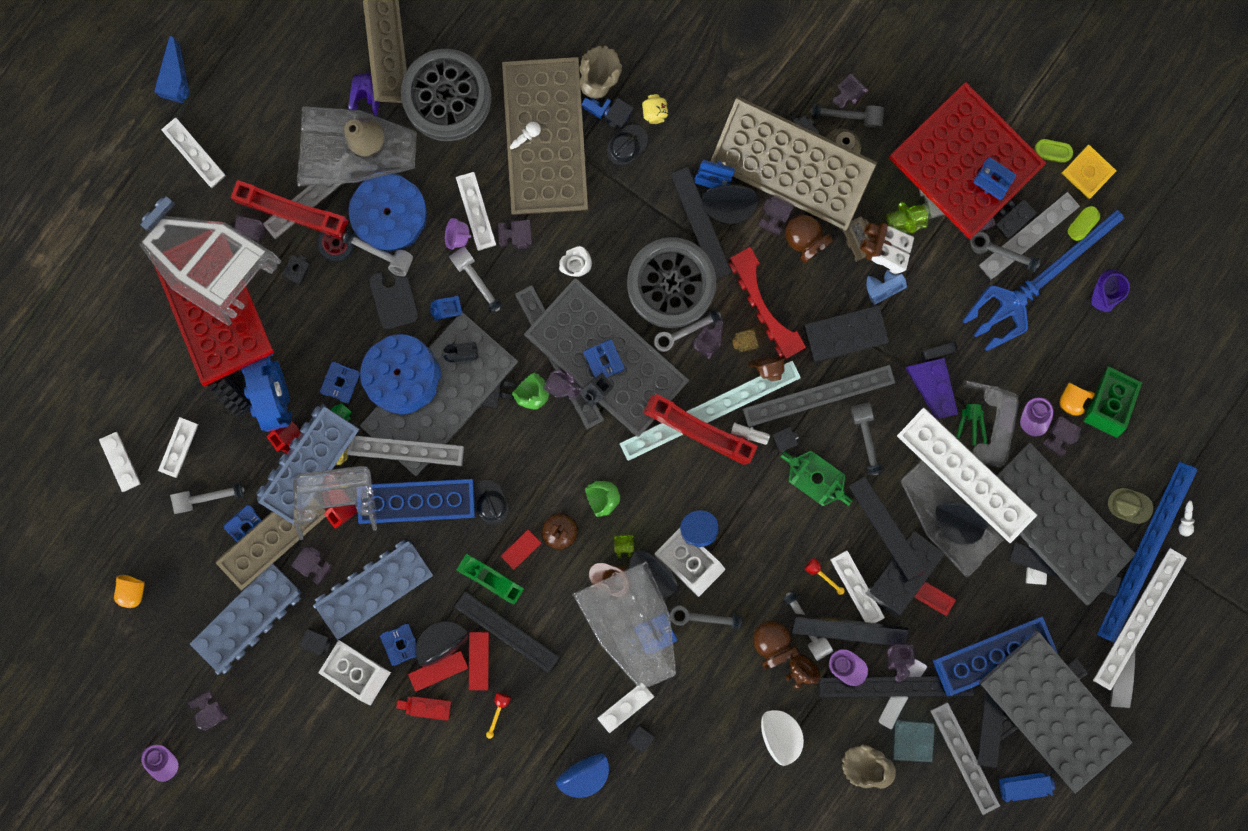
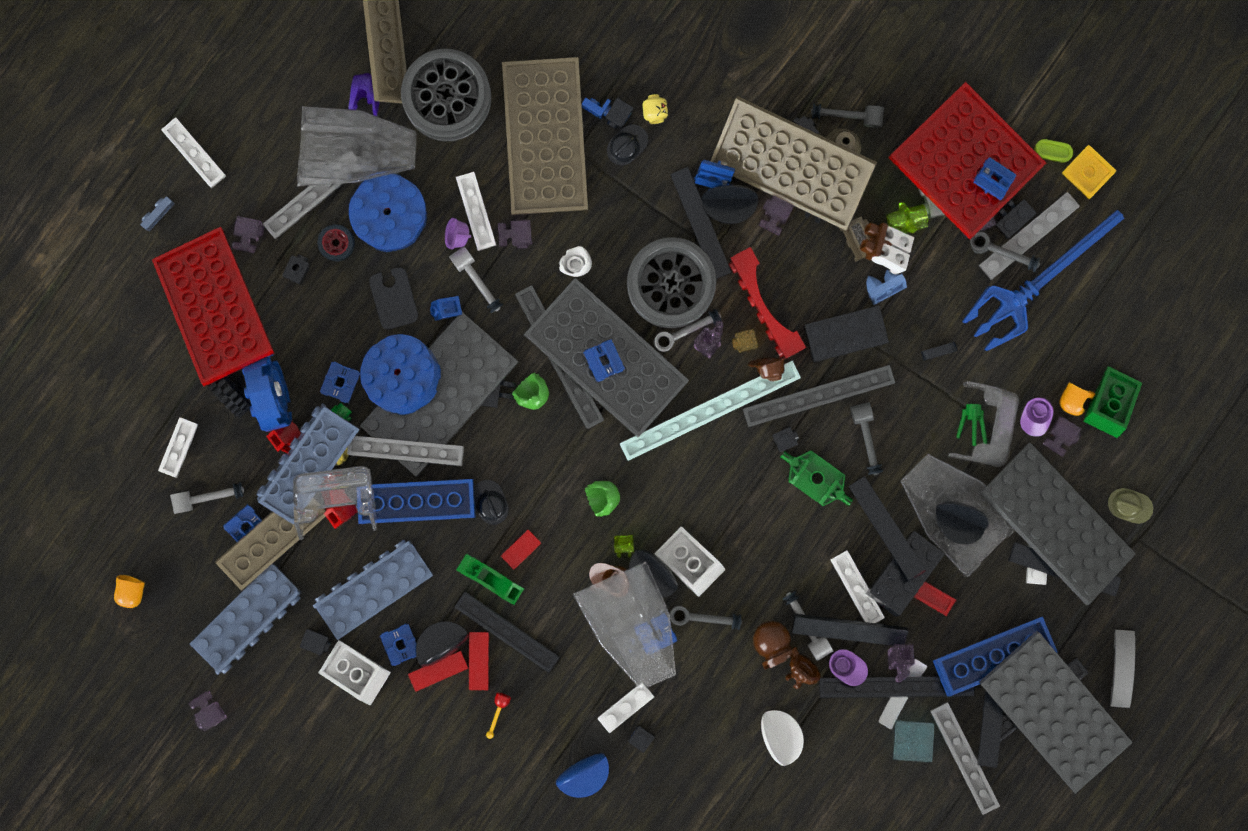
(119, 461): white plate -> none
(159, 762): medium lavender cap -> none
(172, 78): blue slope -> none
(206, 261): clear windscreen -> none
(289, 210): red arch -> none
(308, 562): clear purple brick -> none
(364, 136): dark tan cone -> none
(399, 261): light grey piece -> none
(426, 707): red hinge -> none
(461, 352): black piece -> none
(532, 130): white bar -> none
(560, 385): clear purple brick -> none
(565, 525): reddish brown hair -> none
(596, 389): black brick -> none
(599, 71): dark tan hair -> none
(699, 528): blue tile -> none
(716, 439): red arch -> none
(750, 434): white axle -> none
(806, 236): reddish brown tile -> none
(814, 567): hinge -> none
(851, 89): clear purple brick -> none
(868, 767): dark tan hair -> none
(935, 386): dark purple wedge -> none
(967, 475): white plate -> none
(1026, 786): blue window -> none
(1084, 223): lime tile -> none
(1110, 290): dark purple helmet -> none
(1139, 619): white plate -> none
(1147, 552): blue plate -> none
(1186, 527): white bar -> none

